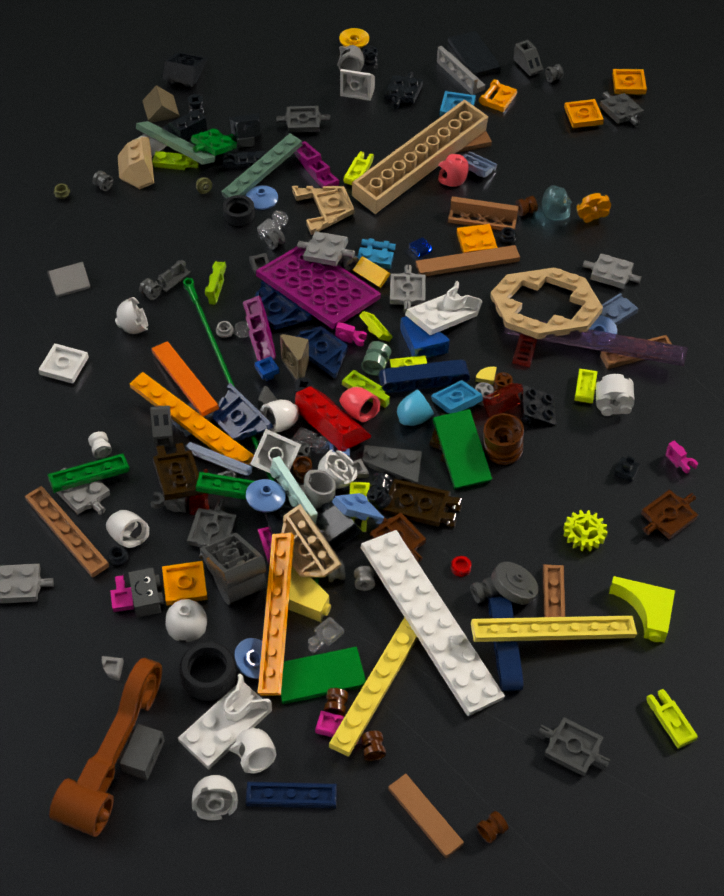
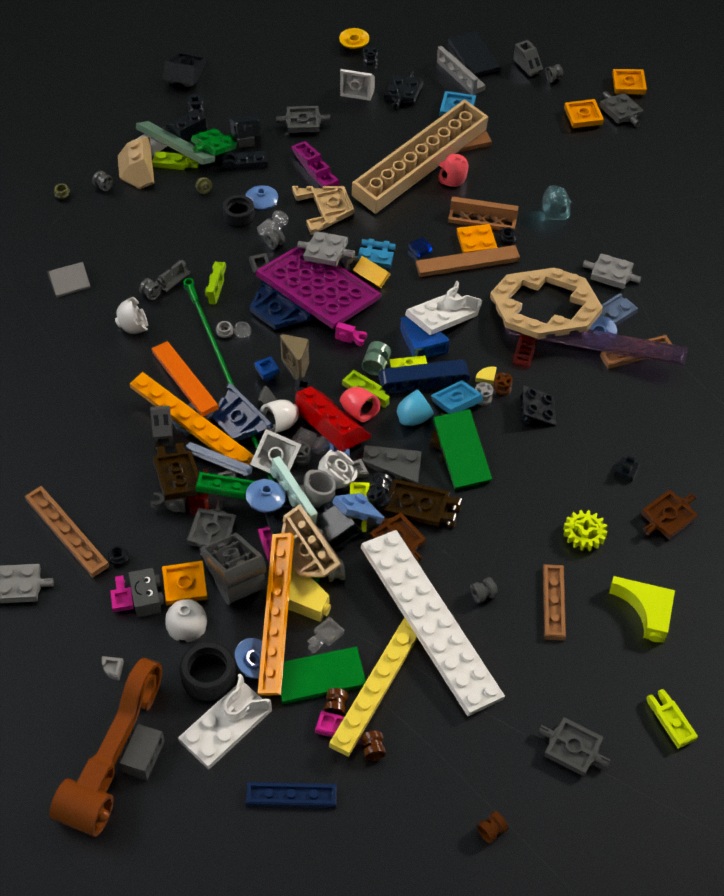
(63, 363): white plate -> none
(85, 496): light grey plate -> none
(88, 473): green tile -> none
(100, 444): white wheel -> none
(121, 526): white piece -> none
(160, 105): dark tan slope -> none
(214, 797): white cylinder -> none
(254, 749): white piece -> none
(259, 328): magenta slope -> none
(263, 166): sand green plate -> none
(301, 466): reddish brown wheel -> none
(325, 349): dark blue wing -> none
(350, 58): light grey piece -> none
(358, 167): neon yellow hinge -> none
(364, 578): light grey wheel -> none
(375, 326): neon yellow plate -> none
(407, 288): light grey plate -> none
(426, 816): medium nougat tile -> none
(461, 566): red tile -> none
(479, 165): sand blue plate -> none
(501, 99): light orange plate -> none
(502, 399): clear red panel -> none
(503, 439): reddish brown wheel -> none
(506, 652): dark blue beam -> none
(514, 583): dark grey wheel -> none
(526, 206): reddish brown wheel -> none
(553, 628): light yellow plate -> none
(585, 386): neon yellow plate -> none
(587, 210): light orange plate -> none
(615, 395): white brick -> none
(678, 457): dark pink plate -> none

